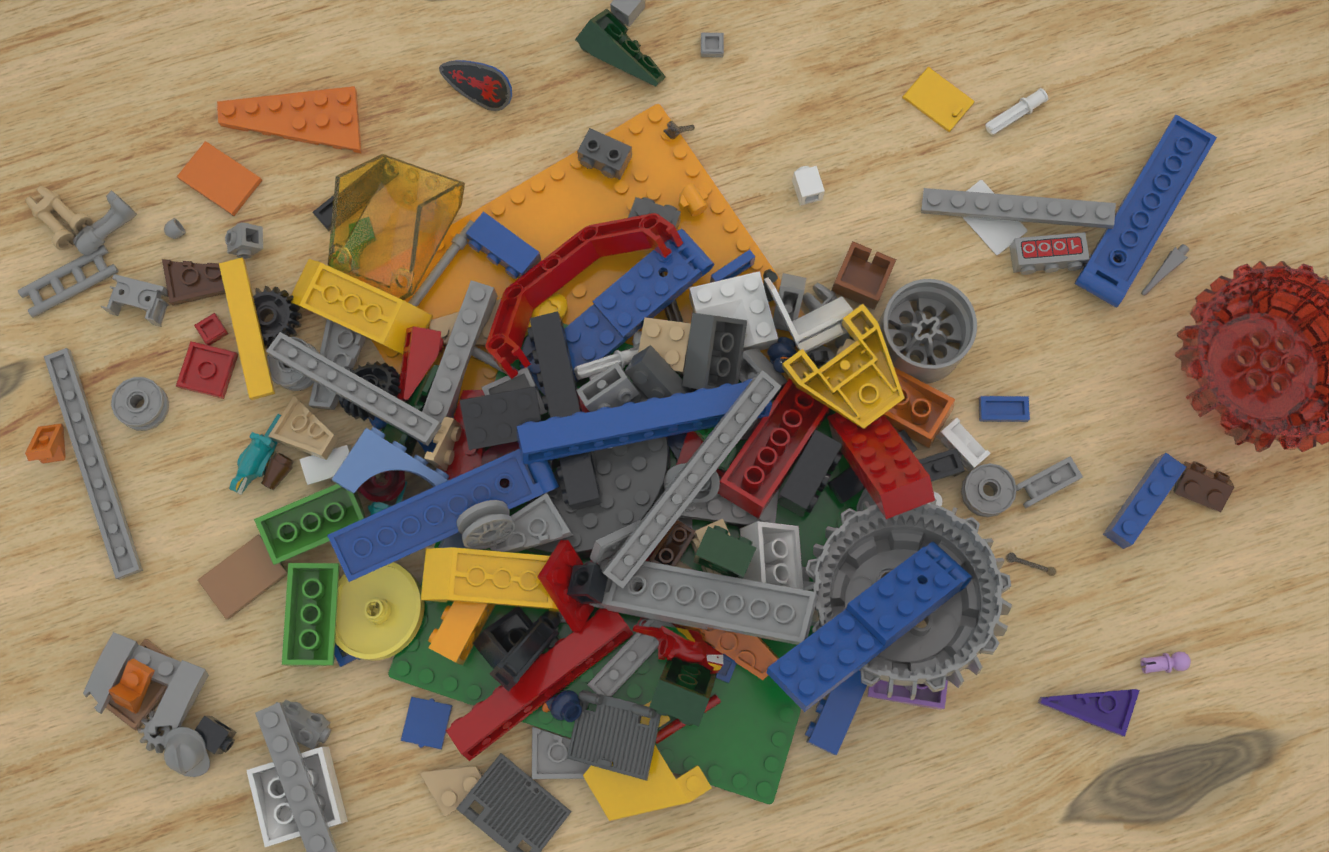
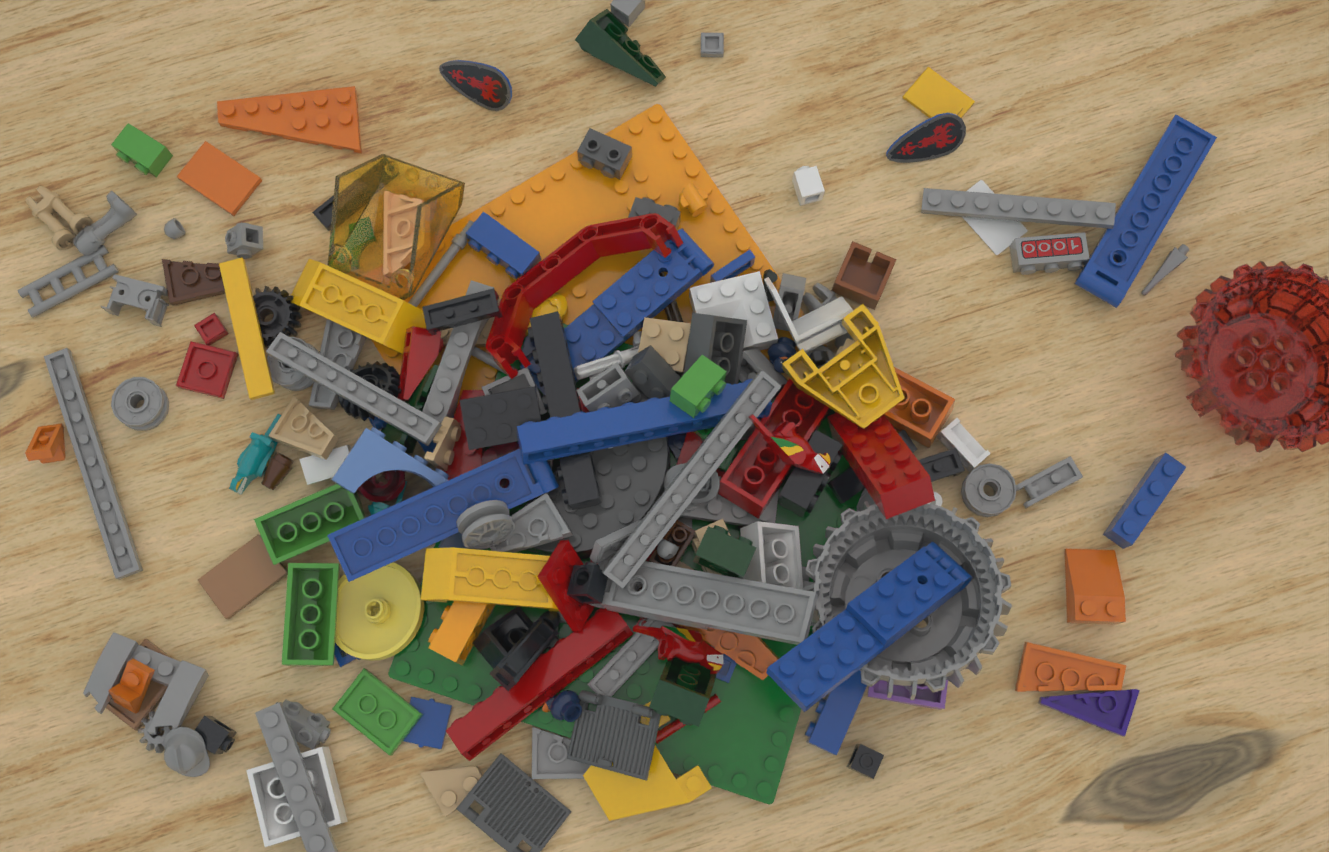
(141, 150): none -> bright green brick
(377, 711): none -> bright green tile
(398, 231): none -> light nougat wing
(461, 311): none -> black container
(666, 549): none -> light grey hinge
(673, 130): clear smoke hand -> none
(698, 386): none -> bright green brick
(792, 447): none -> red animal
(865, 761): none -> black brick
(929, 139): none -> shield
(933, 297): light grey wheel -> none
(1004, 409): blue tile -> none
(1011, 557): clear smoke hinge -> none
(1024, 107): white axle -> none
(1060, 670): none -> orange wing
(1093, 587): none -> orange slope
(1179, 661): lavender pin -> none
(1204, 486): reddish brown bracket -> none

